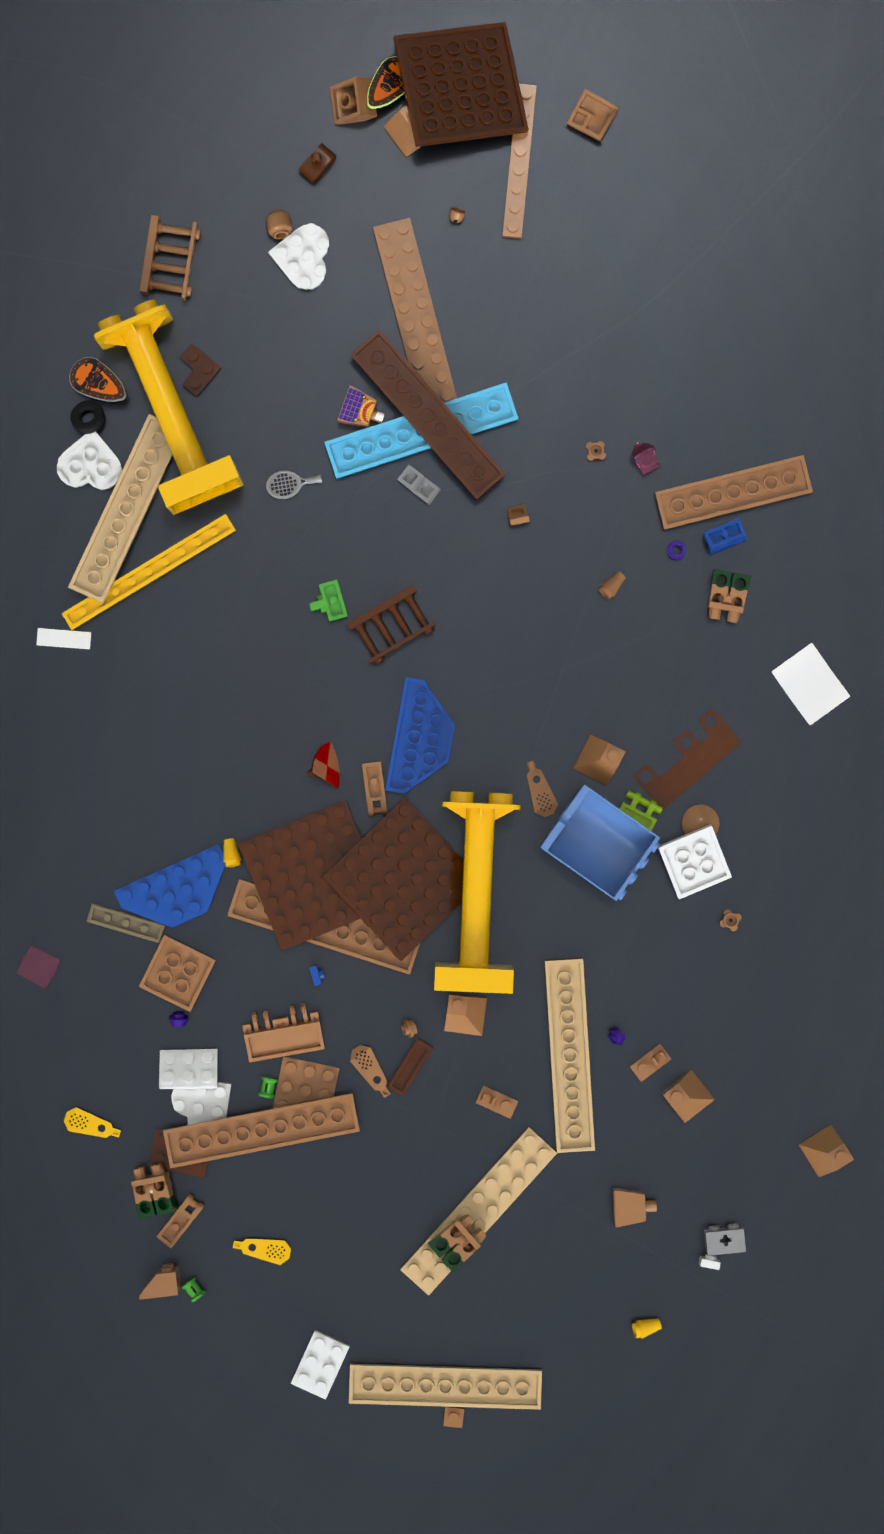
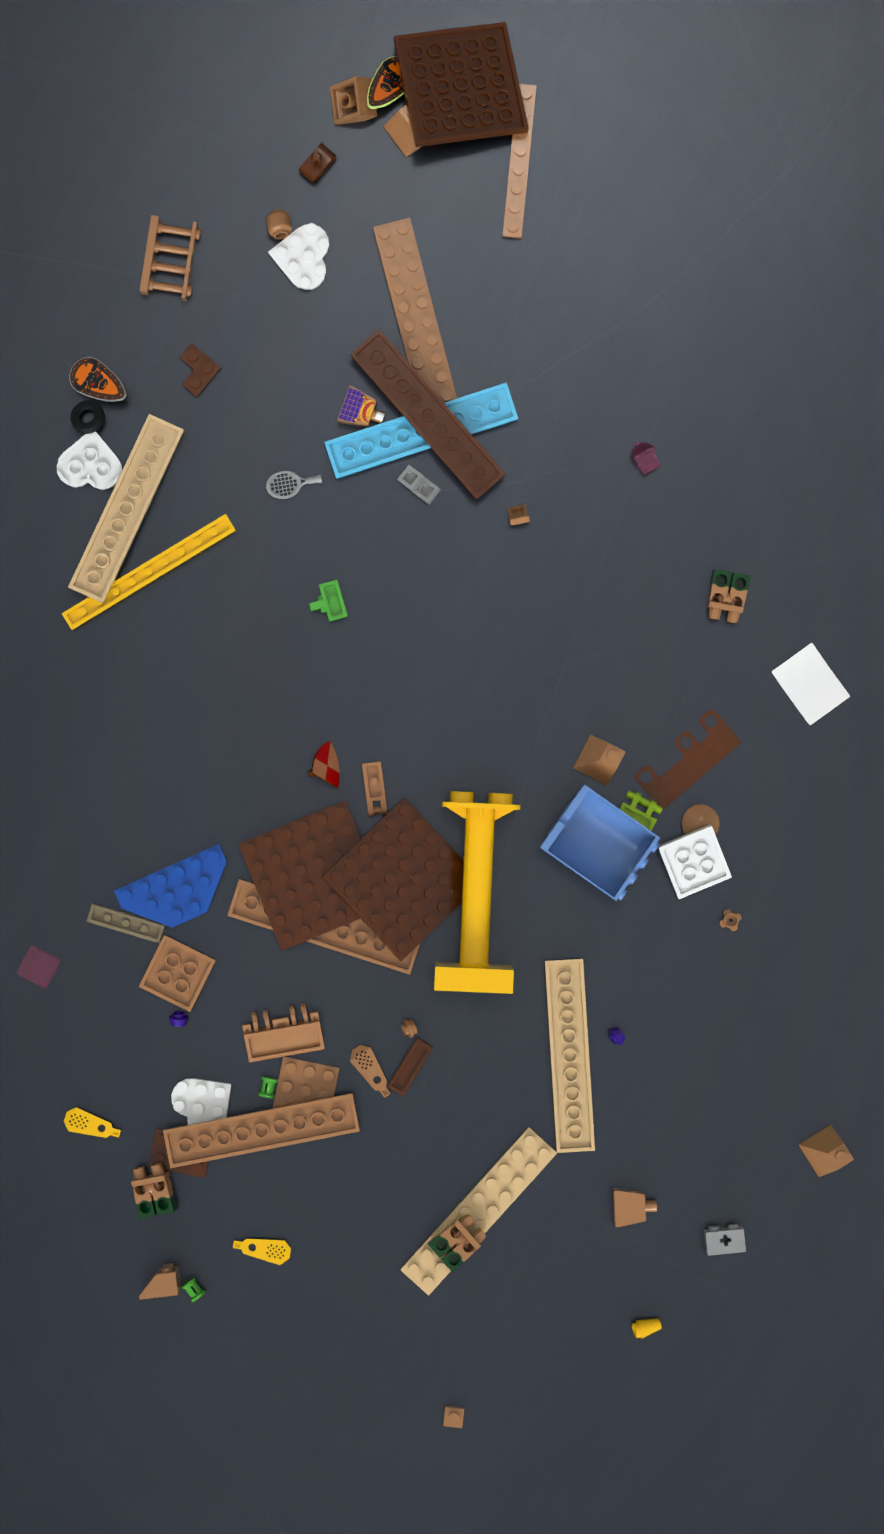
(63, 638): white sticker -> none
(179, 1221): medium nougat plate -> none
(188, 1069): white plate -> none
(198, 478): yellow piece -> none
(231, 854): yellow cone -> none
(317, 974): blue plate -> none
(320, 1364): white plate -> none
(392, 606): reddish brown fence -> none
(421, 737): blue plate -> none
(445, 1386): tan plate -> none
(457, 214): medium nougat hinge -> none
(465, 1014): medium nougat slope -> none
(496, 1101): medium nougat plate -> none
(540, 788): medium nougat piece -> none
(591, 454): medium nougat plate -> none
(592, 115): medium nougat plate -> none
(611, 585): medium nougat cone -> none
(650, 1062): medium nougat plate -> none
(676, 543): dark purple plate -> none
(688, 1096): medium nougat slope -> none
(709, 1262): white plate -> none
(725, 536): blue hinge -> none
(733, 492): medium nougat plate -> none

